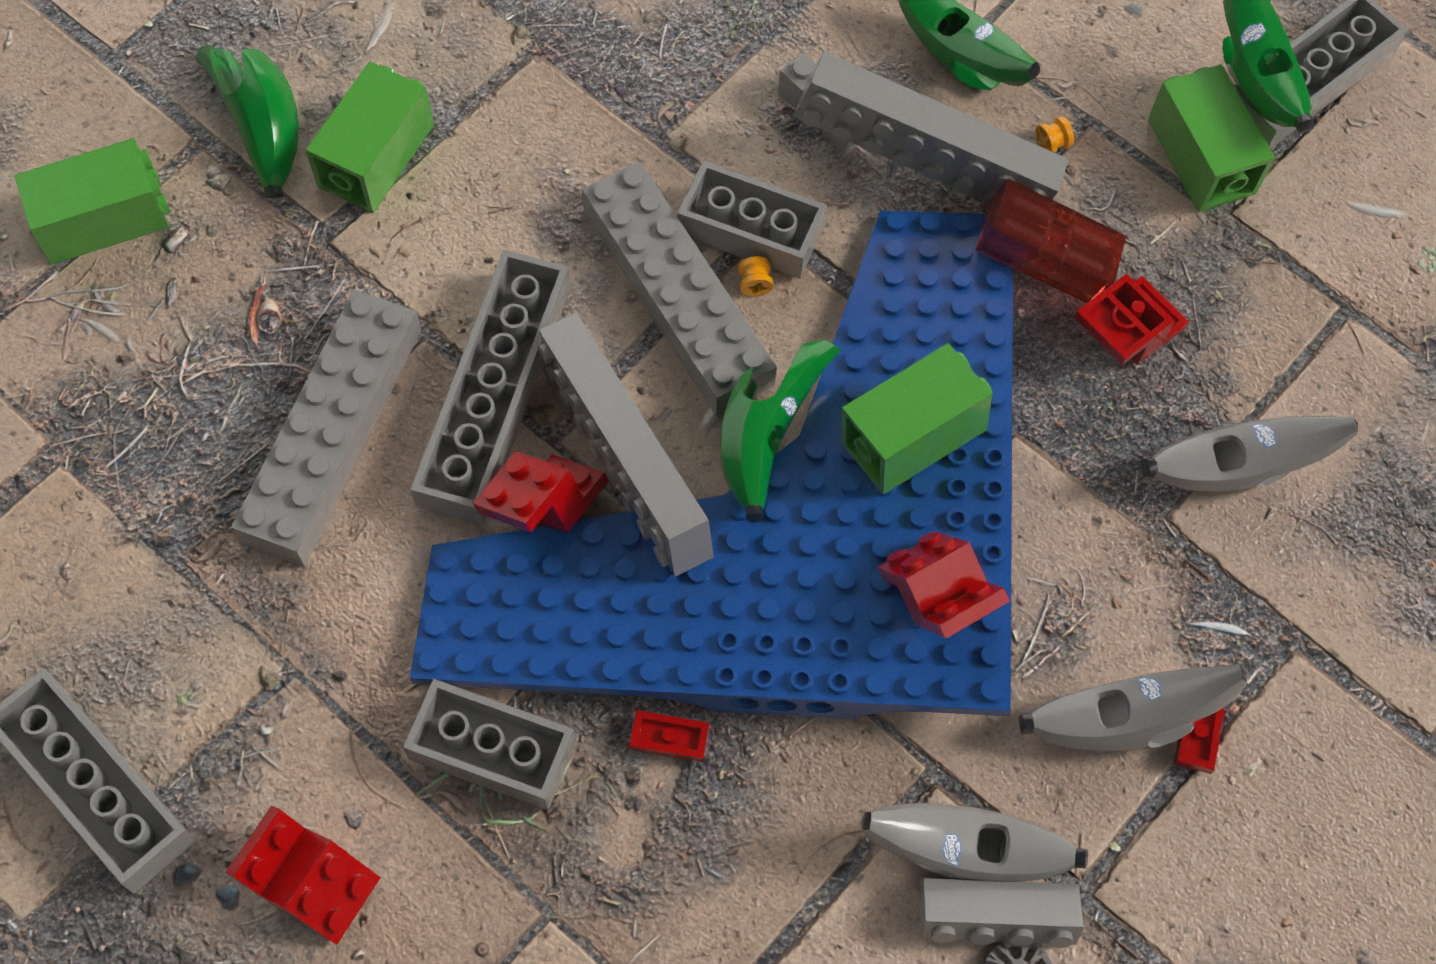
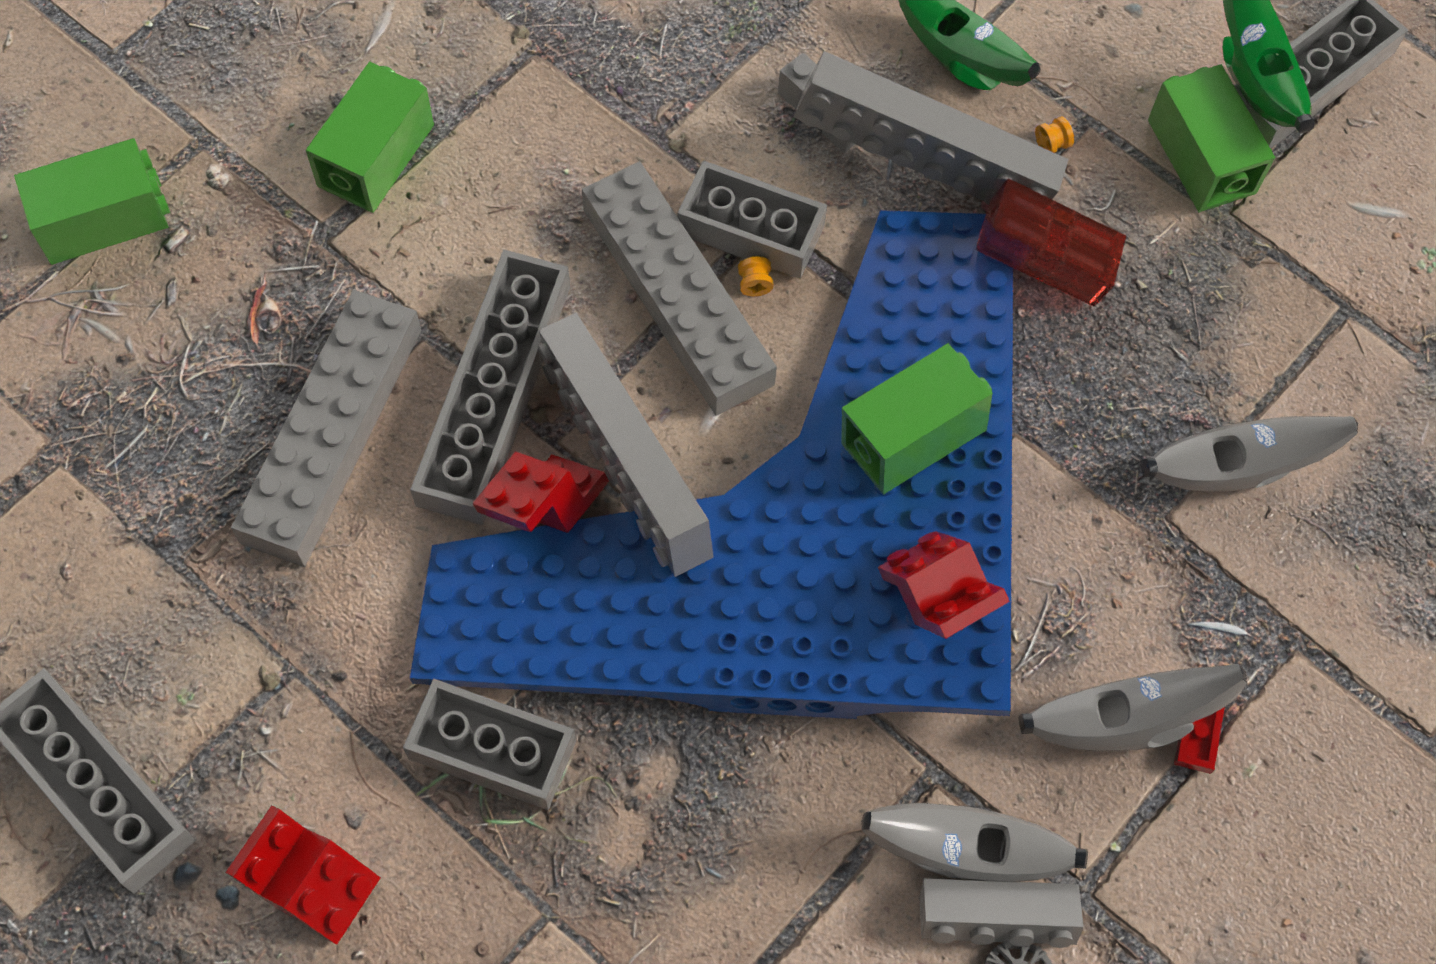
(261, 109): green piece -> none
(669, 736): red plate -> none
(747, 425): green piece -> none
(1131, 319): red bracket -> none

